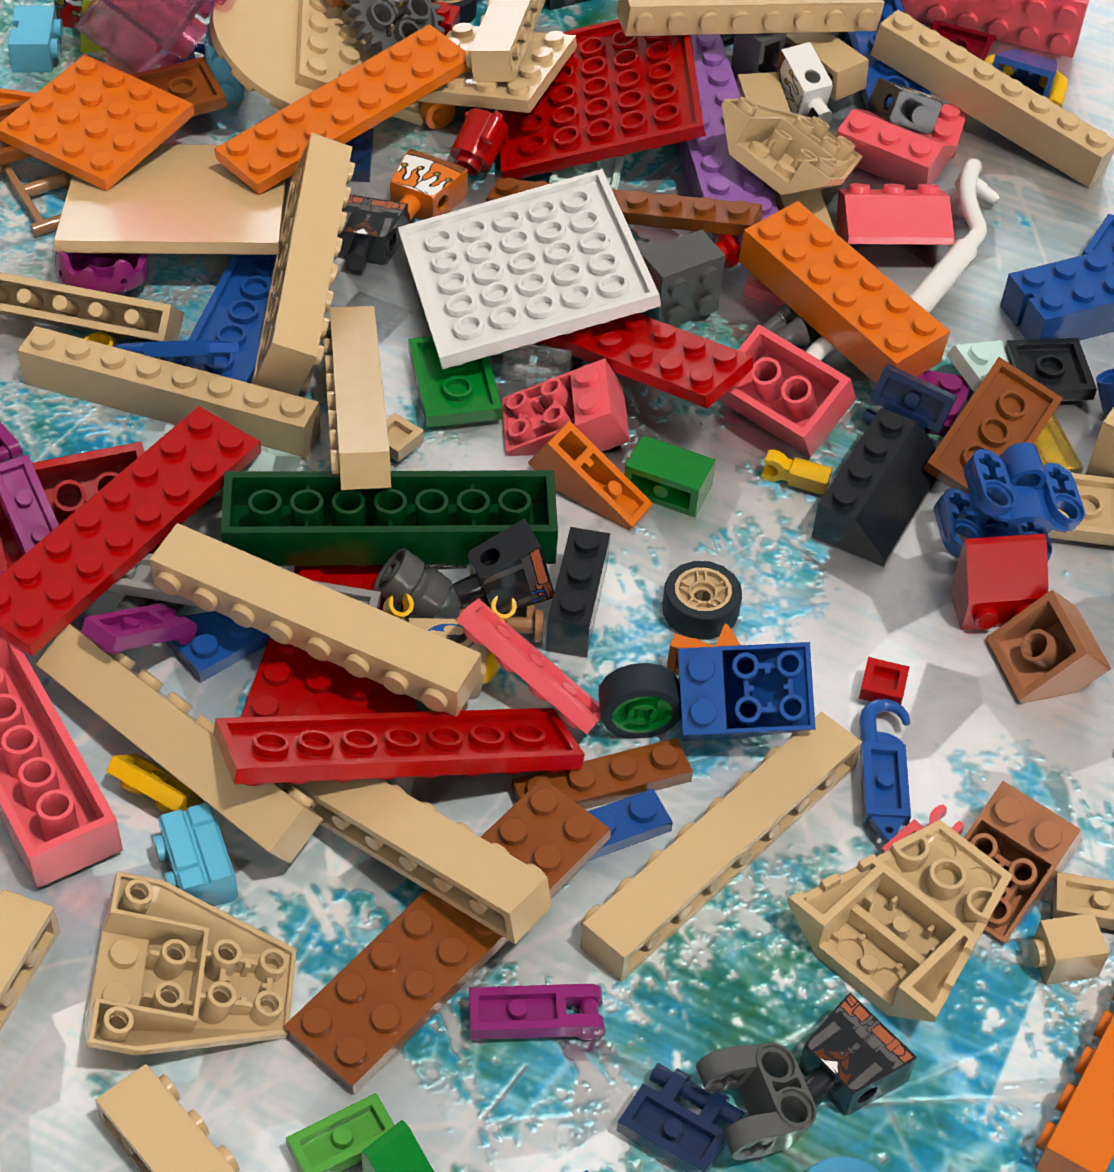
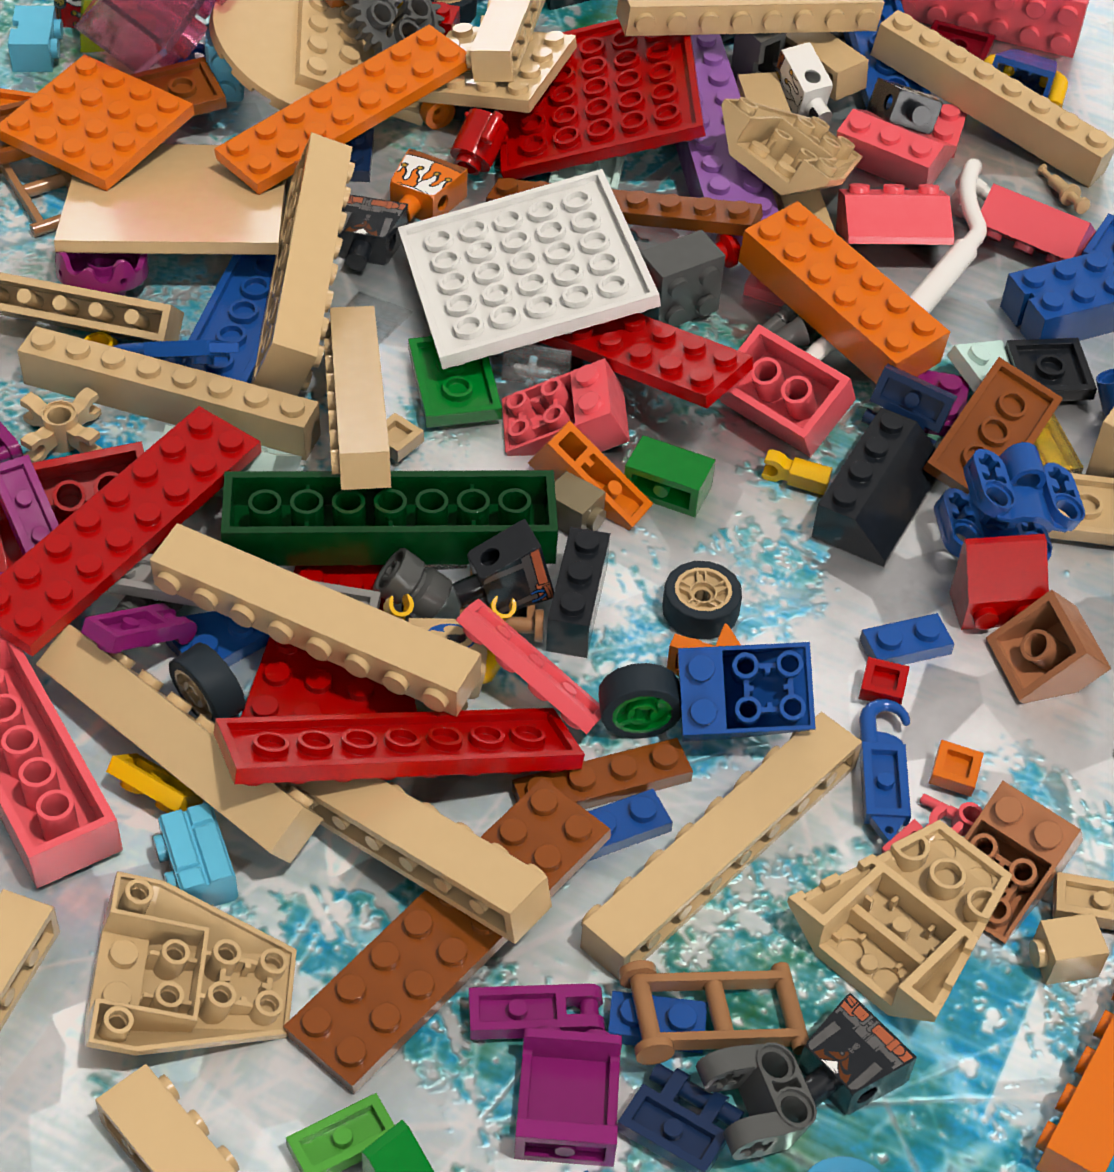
(60, 425): none -> tan pin
(207, 683): none -> black wheel
(568, 1096): none -> magenta panel
(578, 503): none -> dark tan brick
(660, 1046): none -> medium nougat piece
(672, 1016): none -> blue plate
(908, 640): none -> blue plate
(956, 768): none -> orange plate
(966, 811): none -> coral hand
(1034, 225): none -> coral slope
(1068, 193): none -> tan piece

